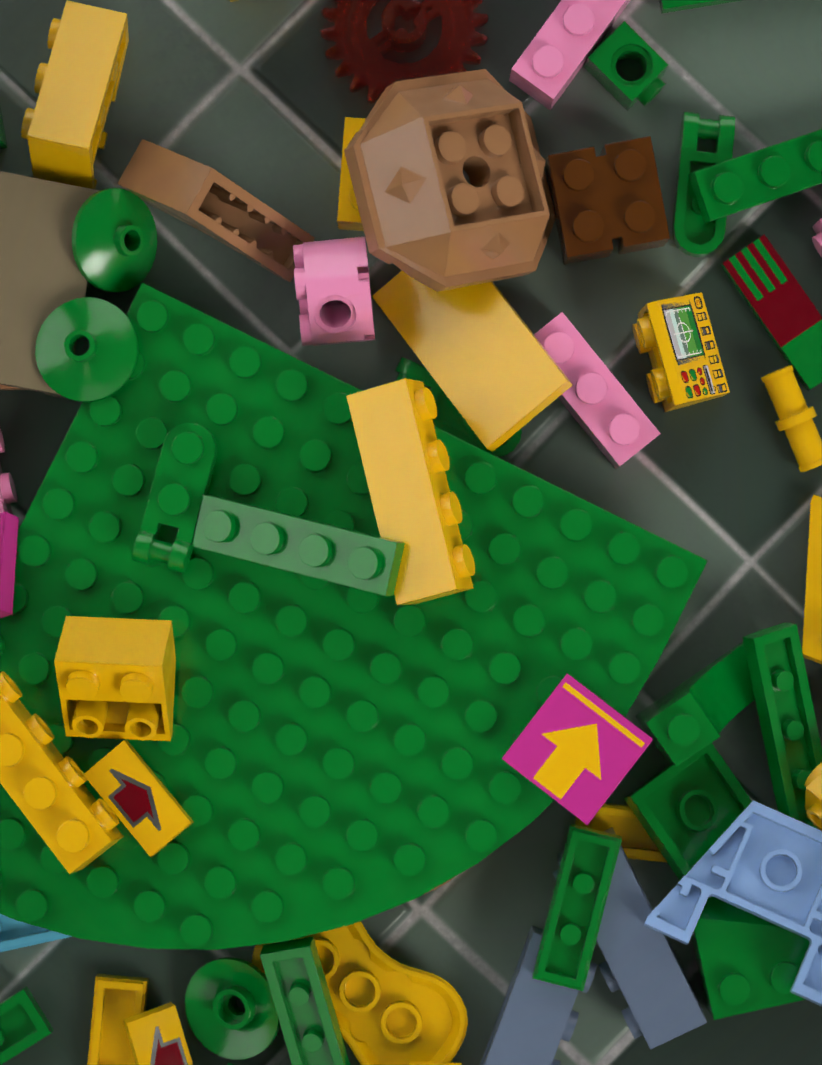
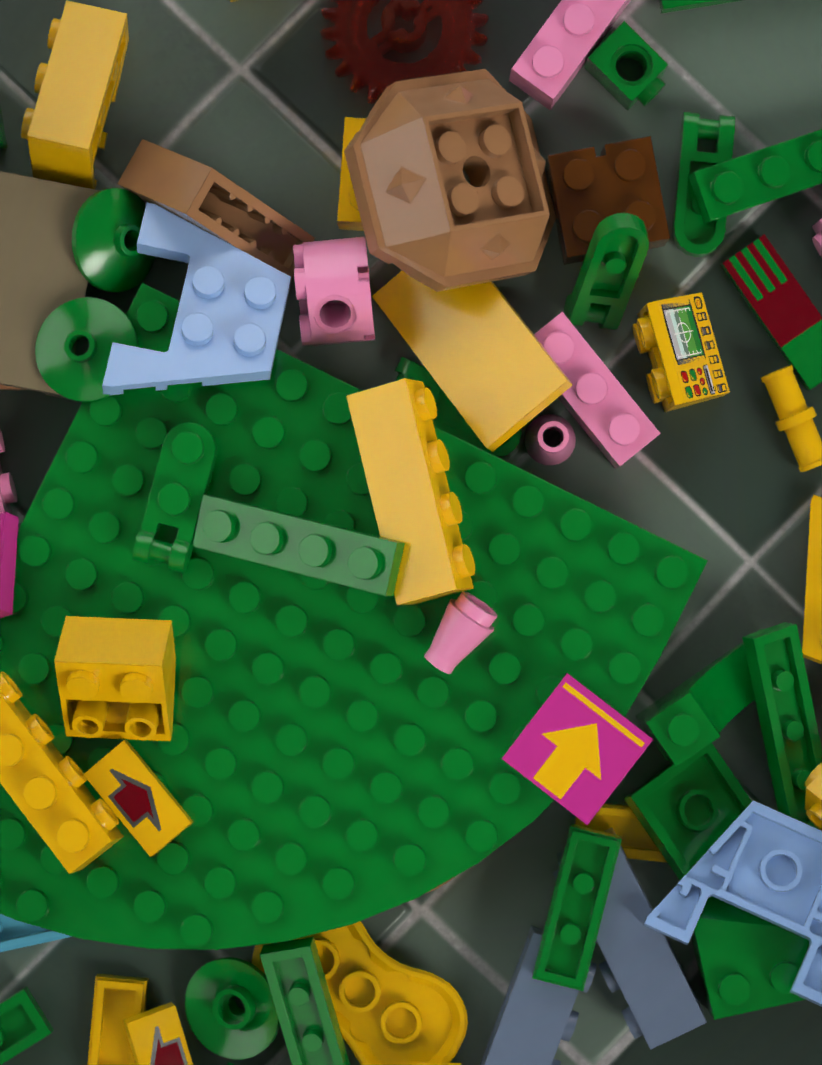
(224, 318): none -> light blue wing
(460, 631): none -> bright pink cone
(539, 450): none -> bright pink cone
(608, 272): none -> green plate

